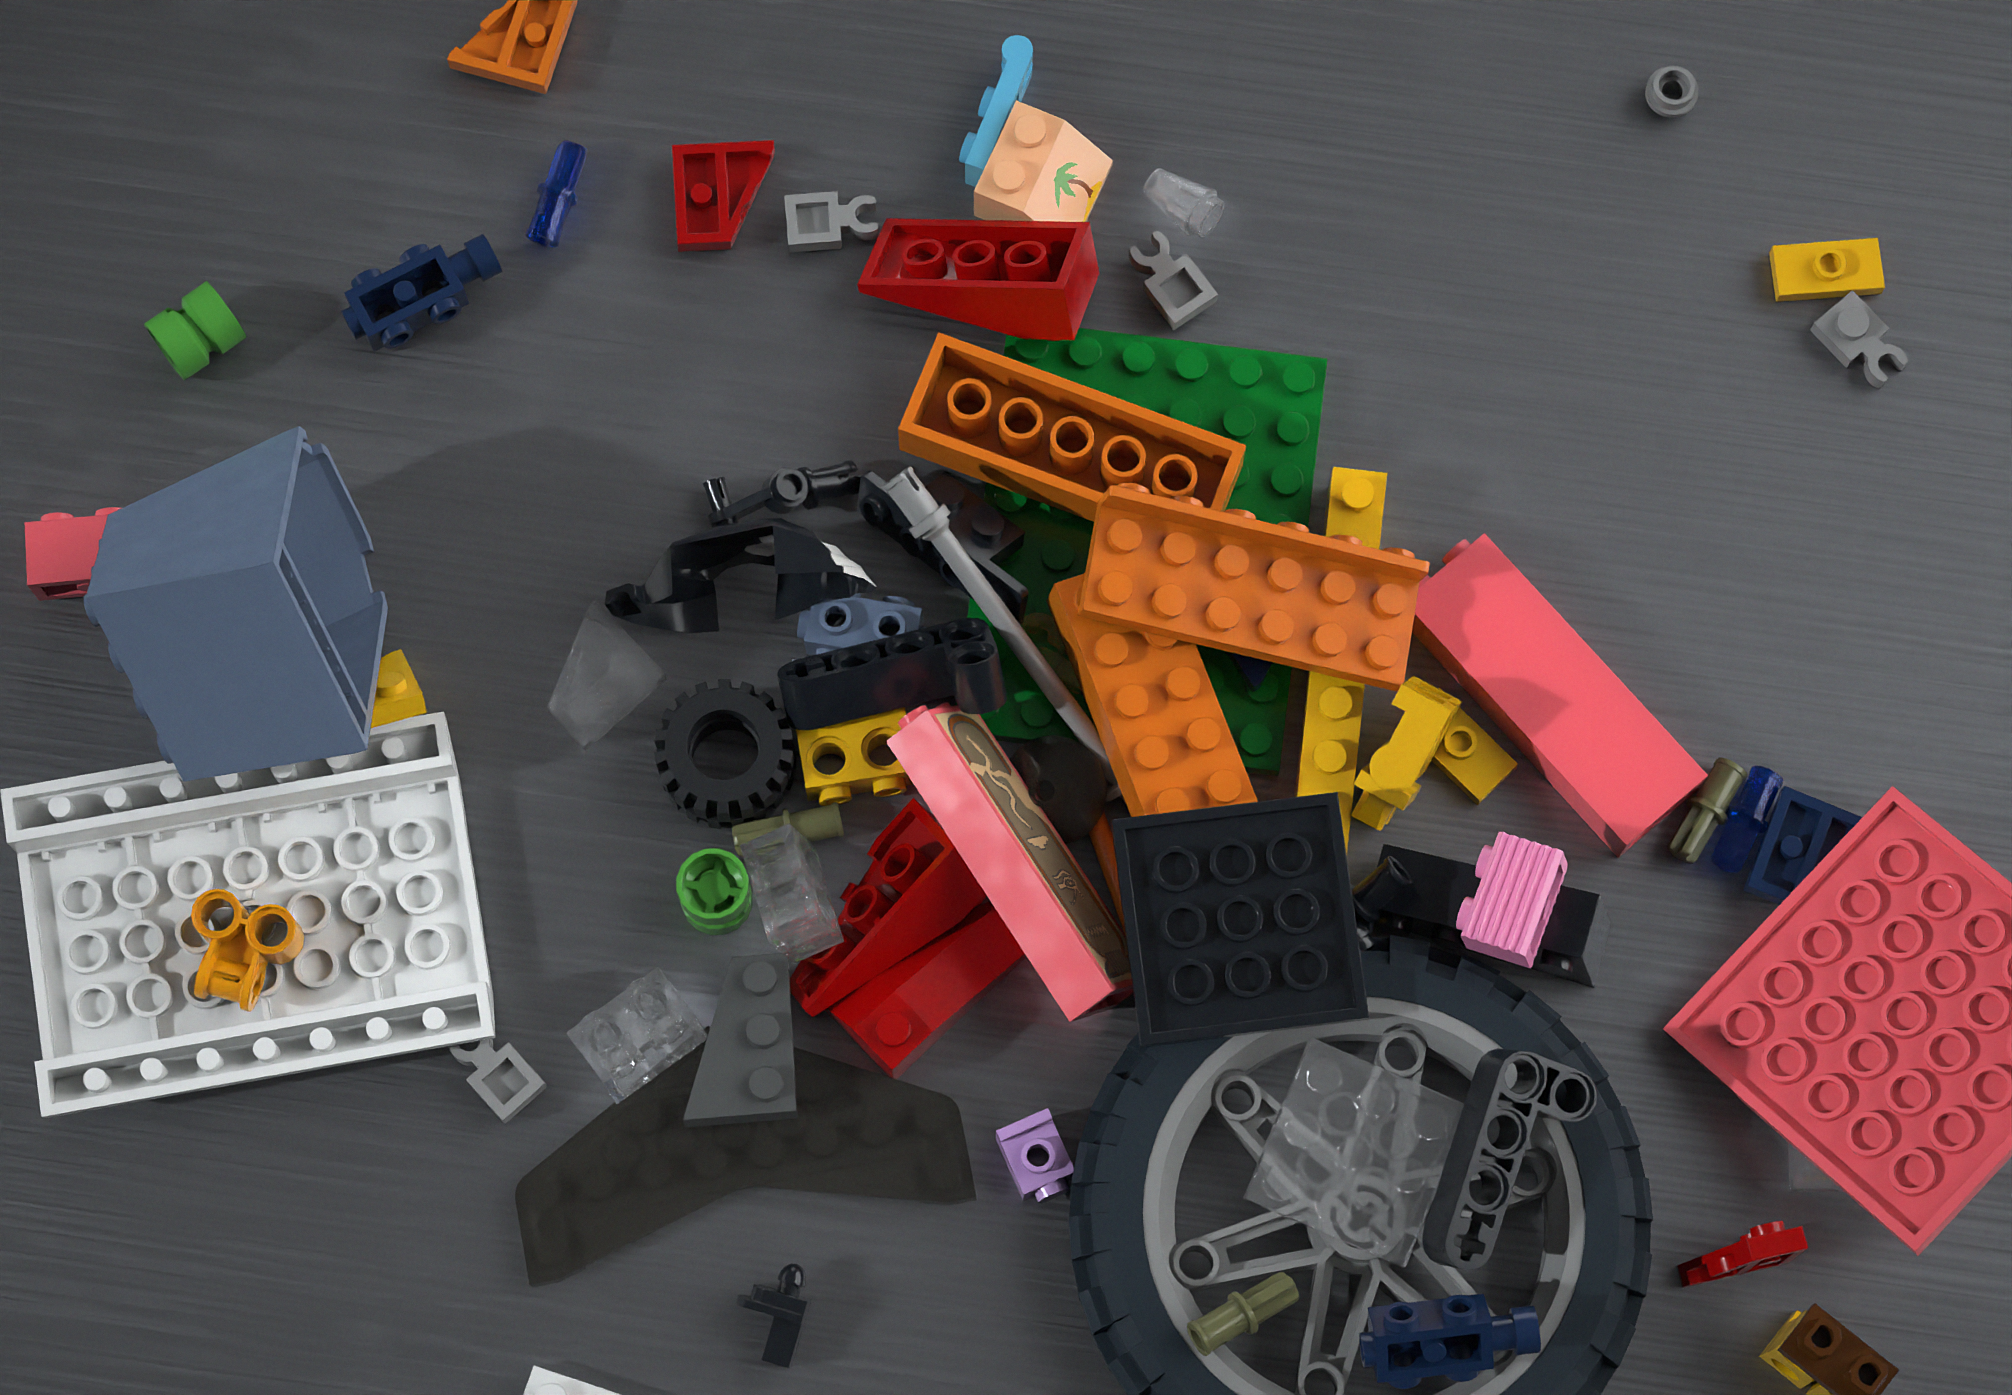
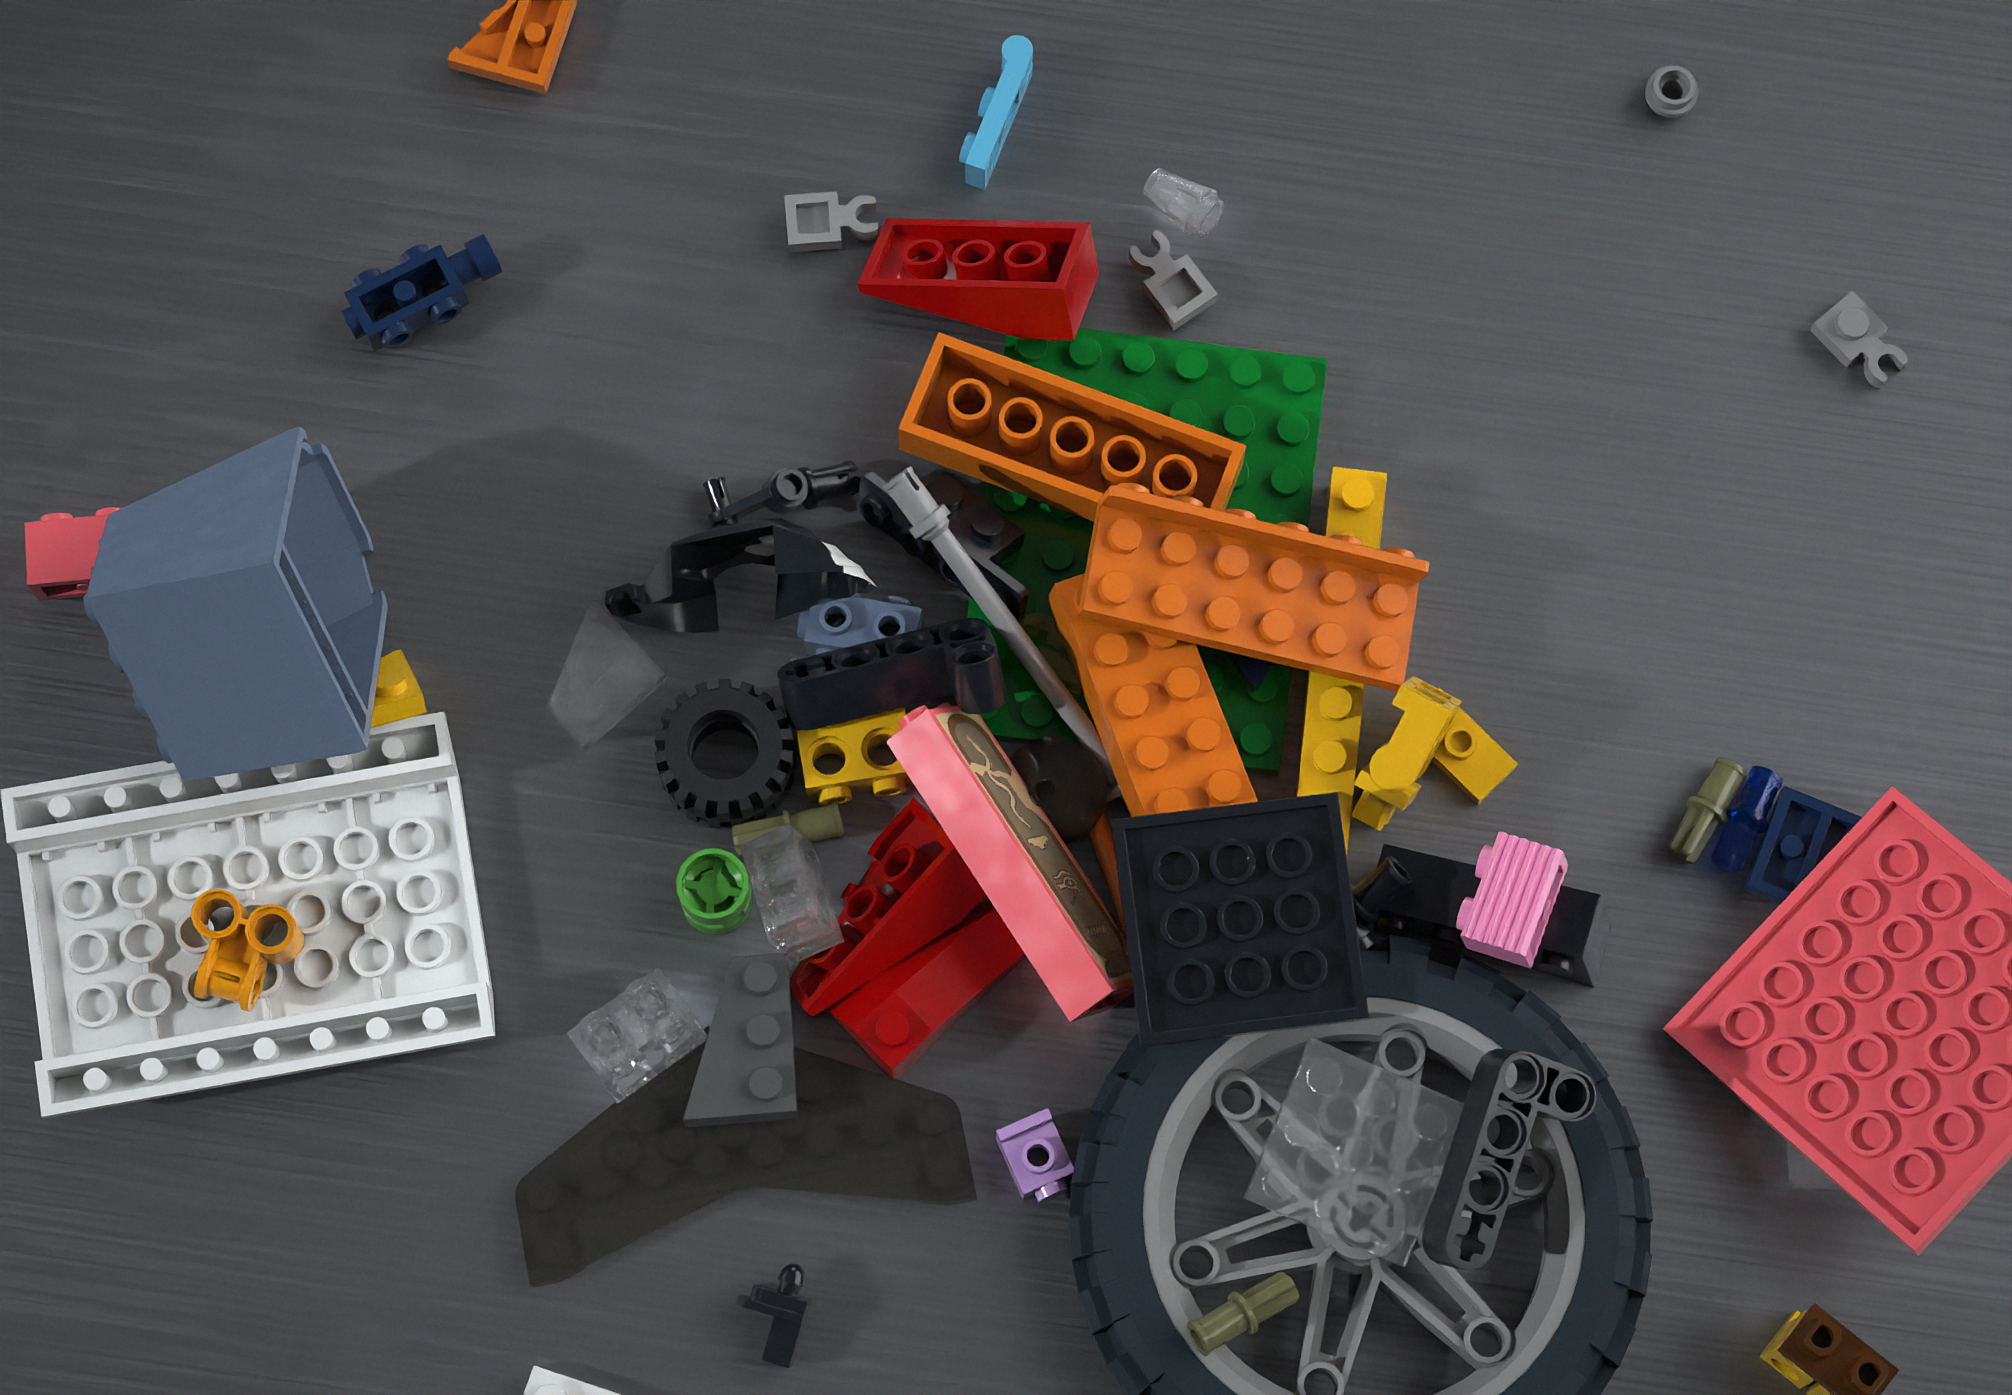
(195, 330): bright green wheel -> none
(501, 1077): light grey plate -> none
(557, 194): clear blue axle -> none
(716, 190): red wing -> none
(1040, 171): light nougat slope -> none
(1443, 1338): dark blue brick -> none
(1552, 695): coral brick -> none
(1761, 1249): red wing -> none
(1826, 269): yellow plate -> none

